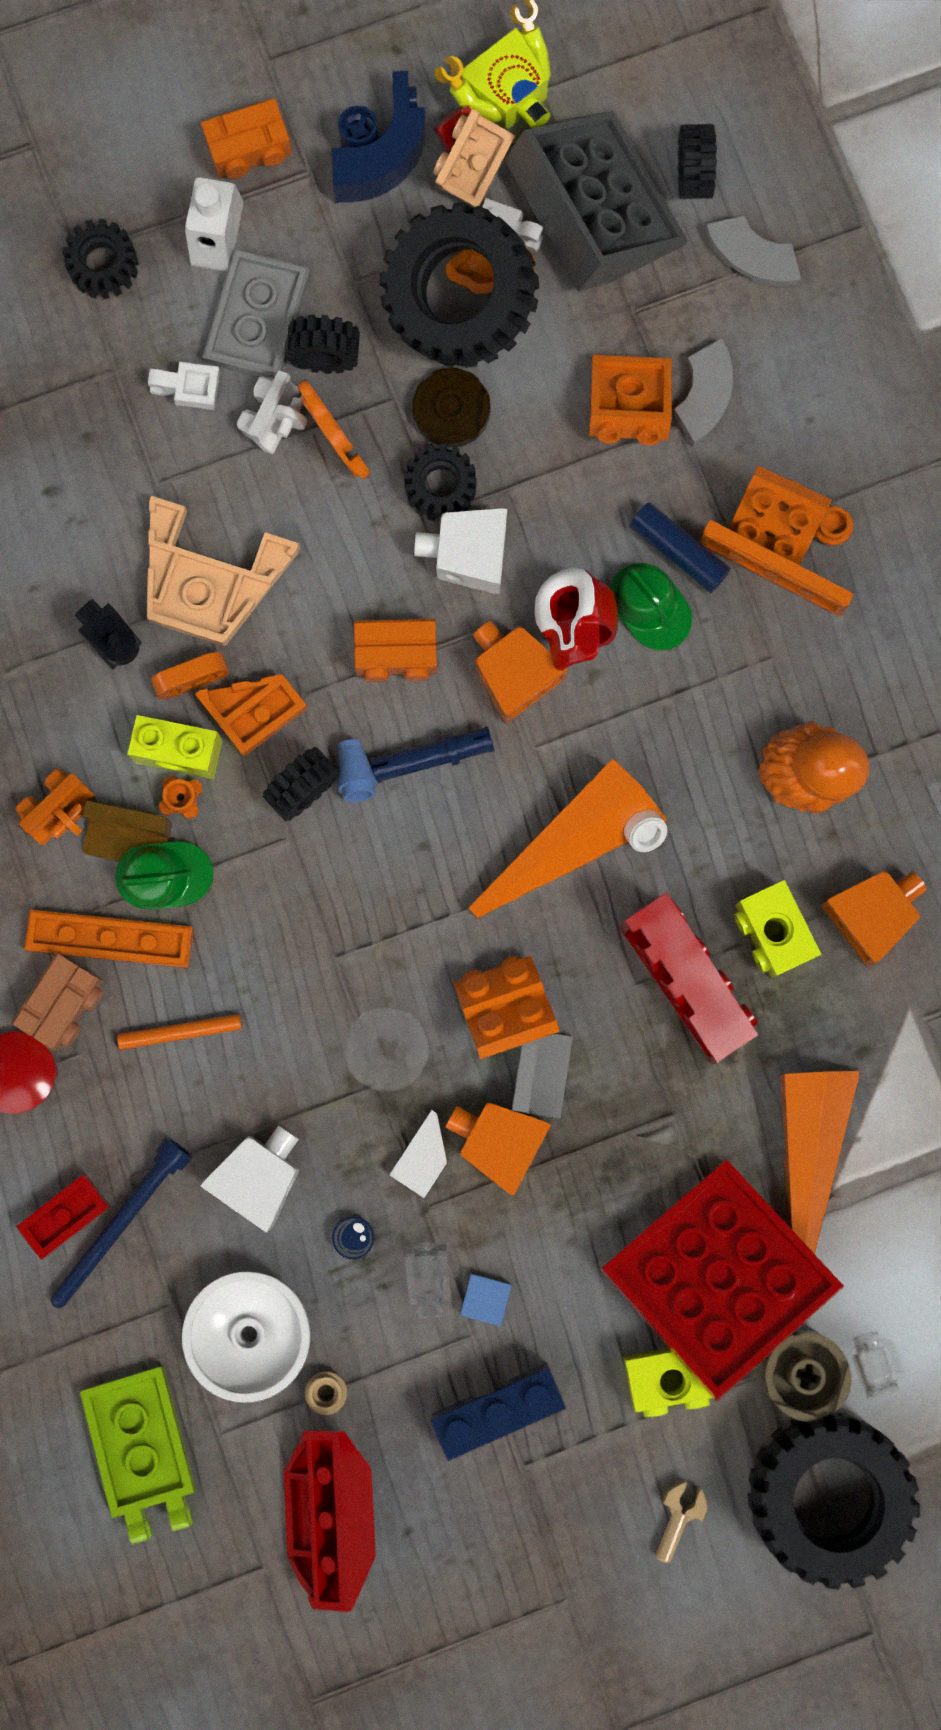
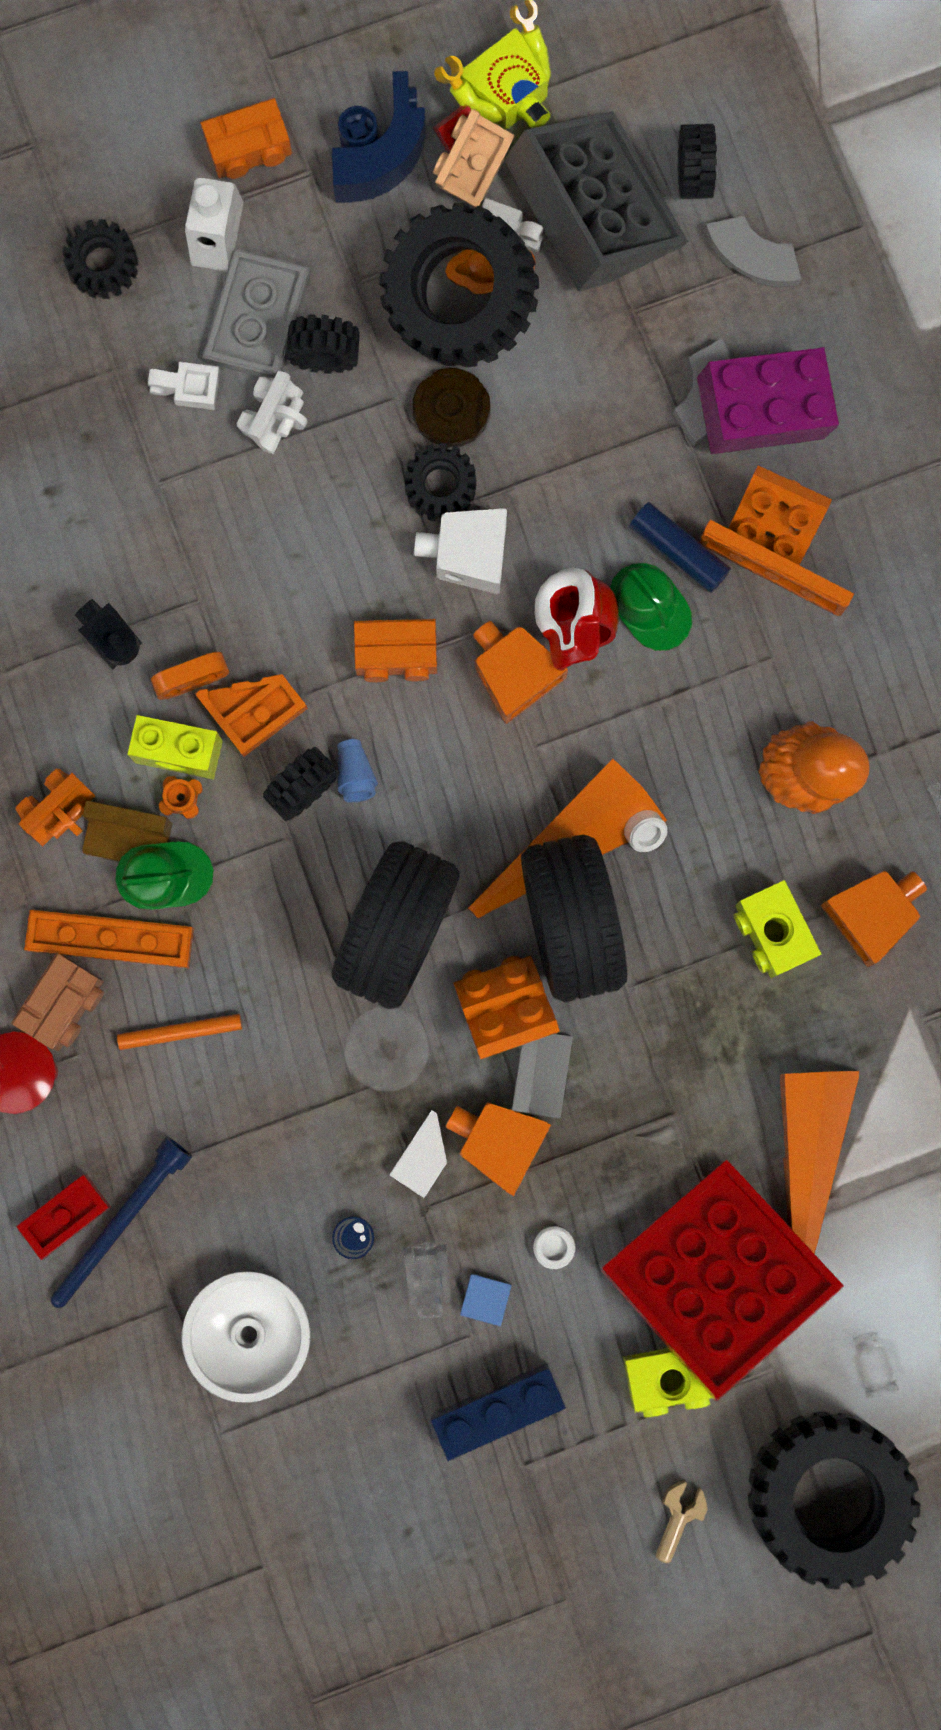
(140, 1450): lime tile -> none
(203, 593): light nougat wing -> none
(256, 1178): white torso -> none
(322, 1406): tan plate -> none
(329, 1518): red wedge -> none
(331, 430): orange tile -> none
(394, 924): none -> black tyre
(433, 754): dark blue pin -> none
(554, 1247): none -> white tile
(574, 918): none -> black tyre
(630, 398): orange plate -> none
(689, 978): wedge -> none
(767, 400): none -> magenta brick
(814, 1396): dark tan brick -> none
(835, 527): orange plate -> none

